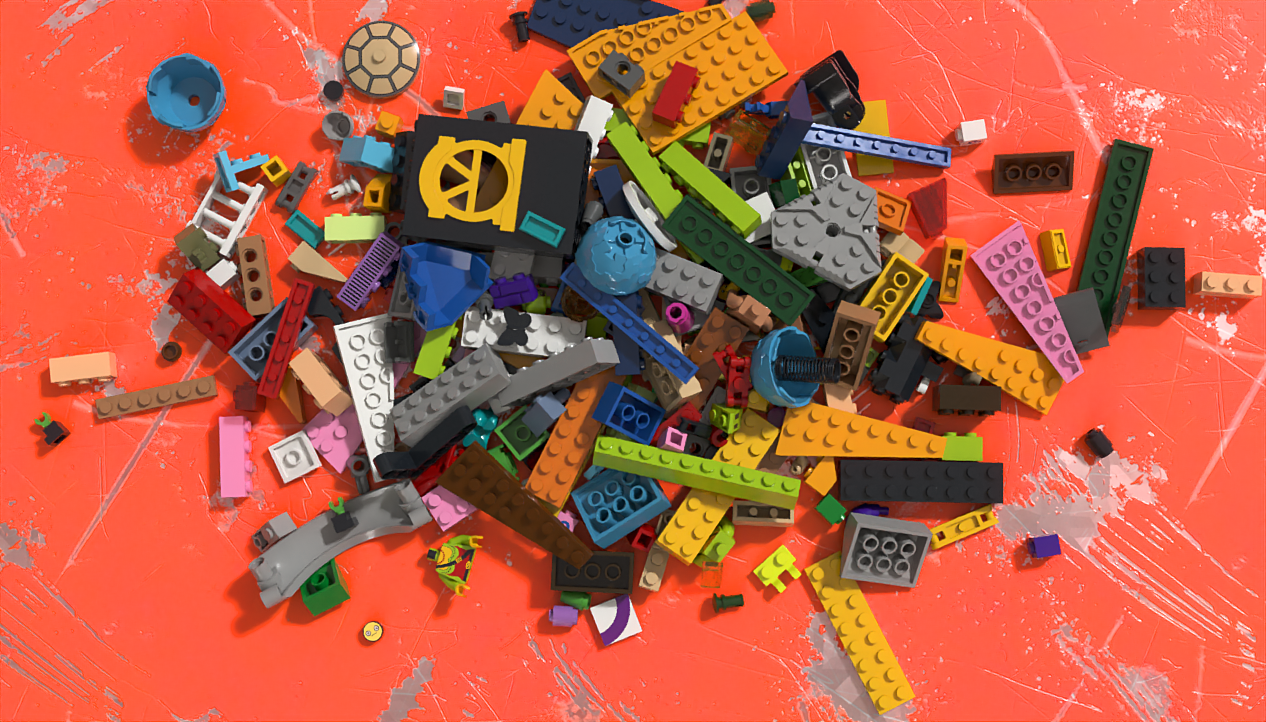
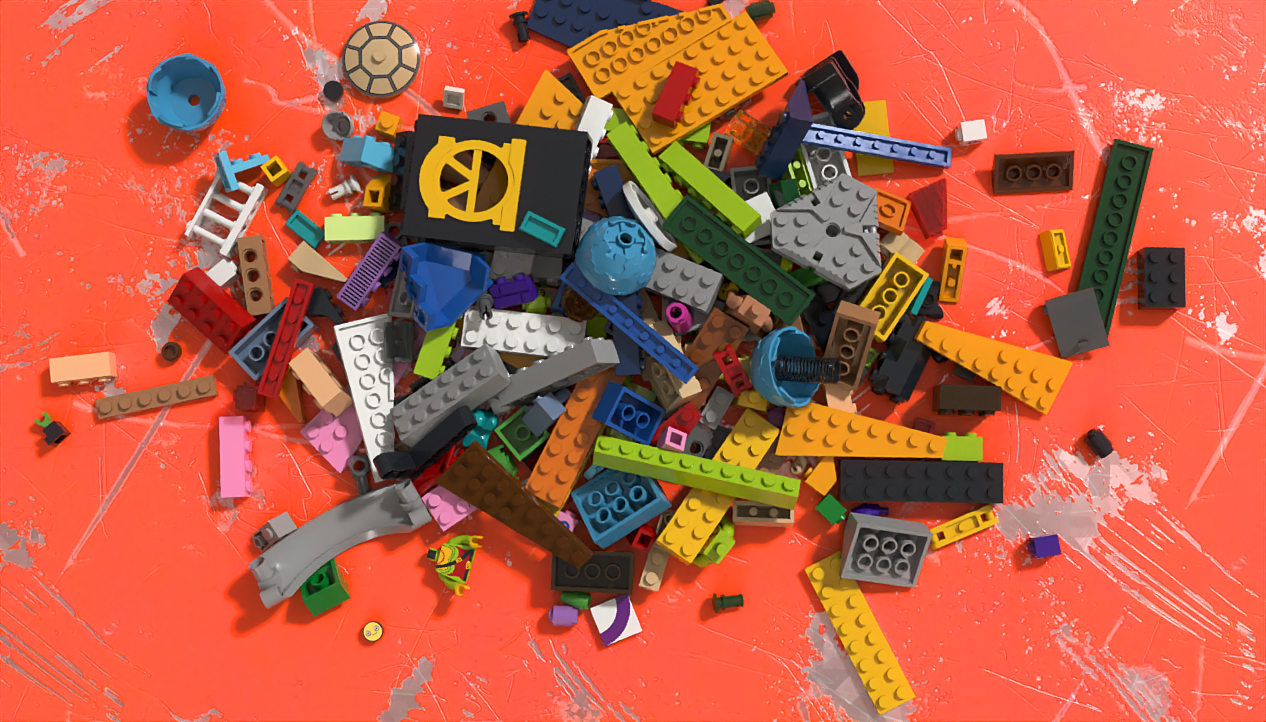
(196, 247): olive brick -> none
(294, 456): white tile -> none
(343, 520): black piece -> none
(515, 328): black animal -> none
(591, 214): dark grey cone -> none
(625, 83): dark grey brick -> none
(702, 430): black piece -> none
(711, 574): tile -> none
(726, 418): lime slope -> none
(738, 381): red plate -> none
(770, 110): blue piece -> none
(774, 566): neon yellow plate -> none
(930, 372): black piece -> none
(970, 378): dark tan arm -> none
(1019, 281): bright pink wing -> none
(1119, 309): clear smoke plate -> none
(1227, 285): light nougat brick -> none

